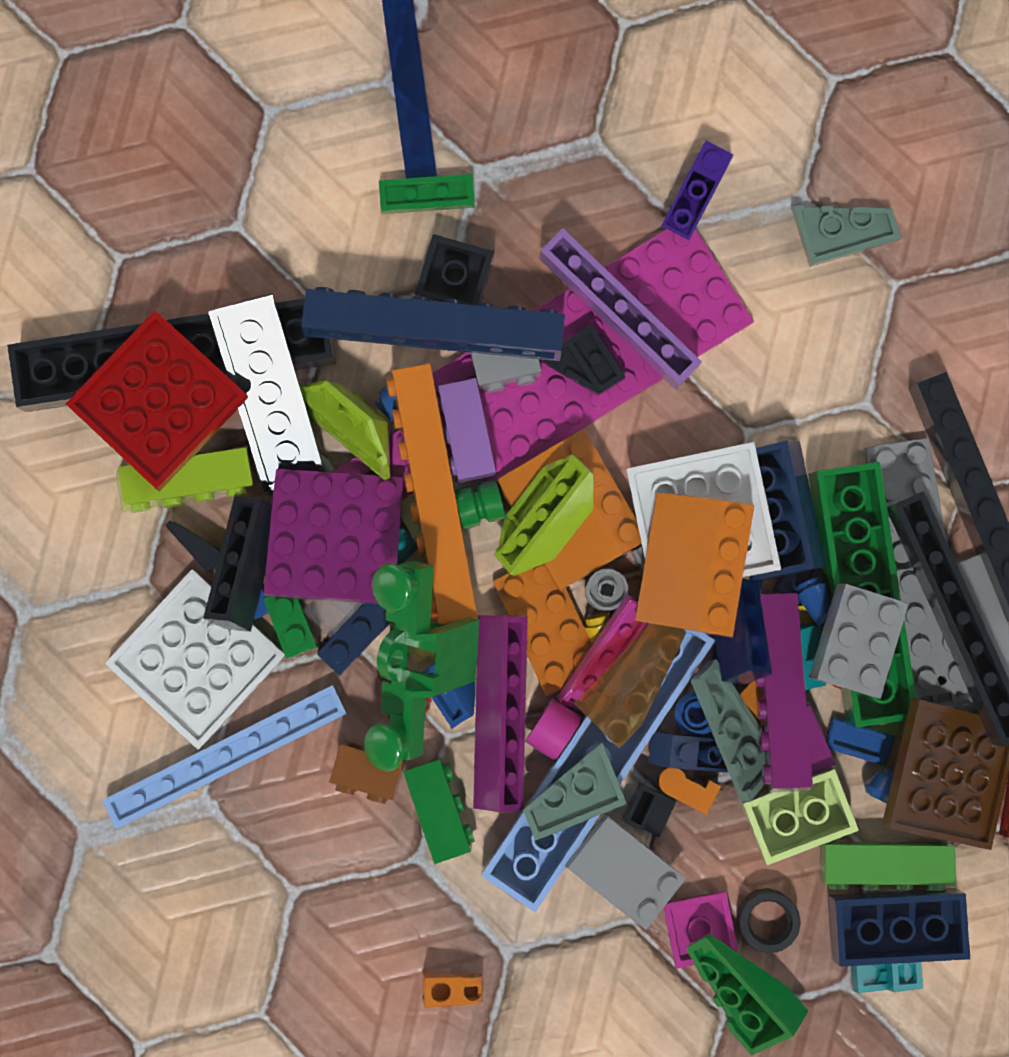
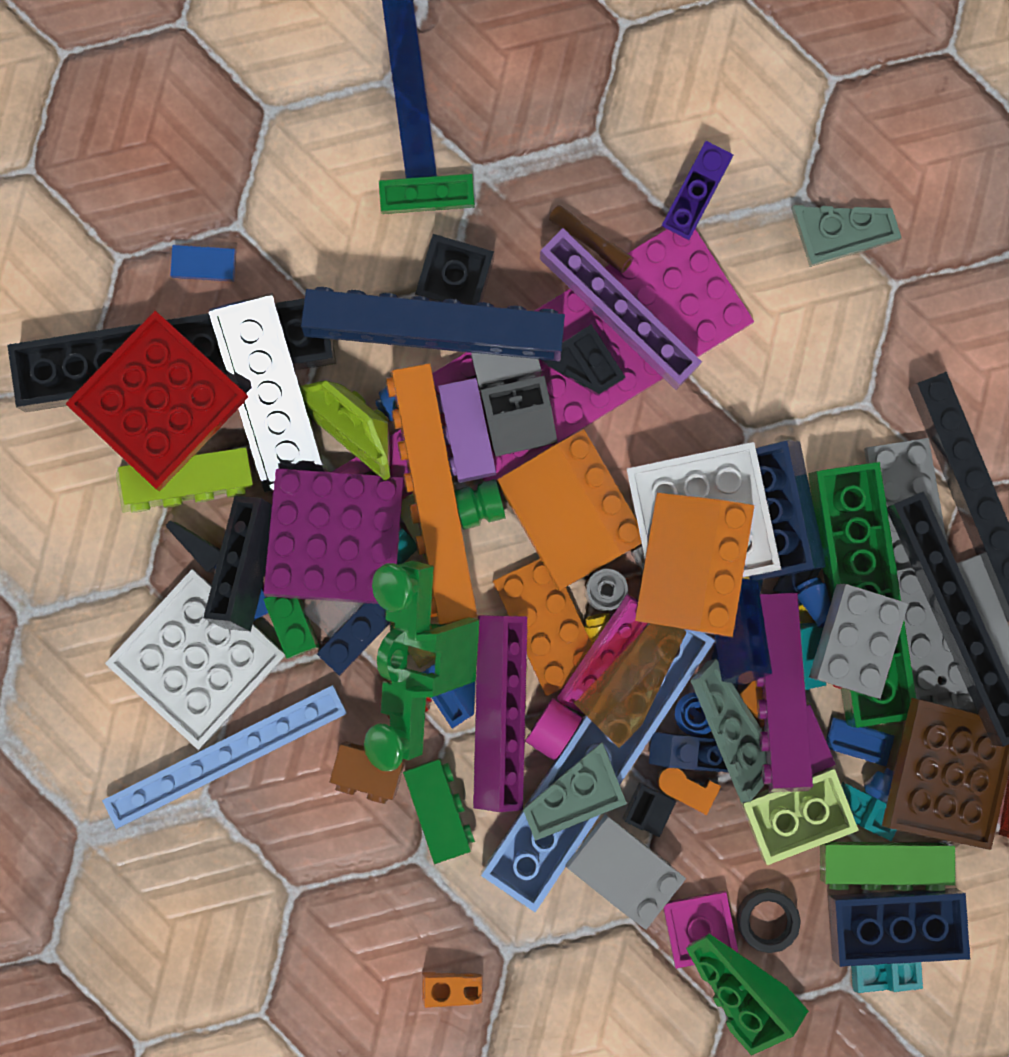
(203, 263): none -> blue tile
(519, 416): none -> dark grey slope
(546, 515): lime wedge -> none
(607, 250): none -> reddish brown piece
(867, 811): none -> teal slope

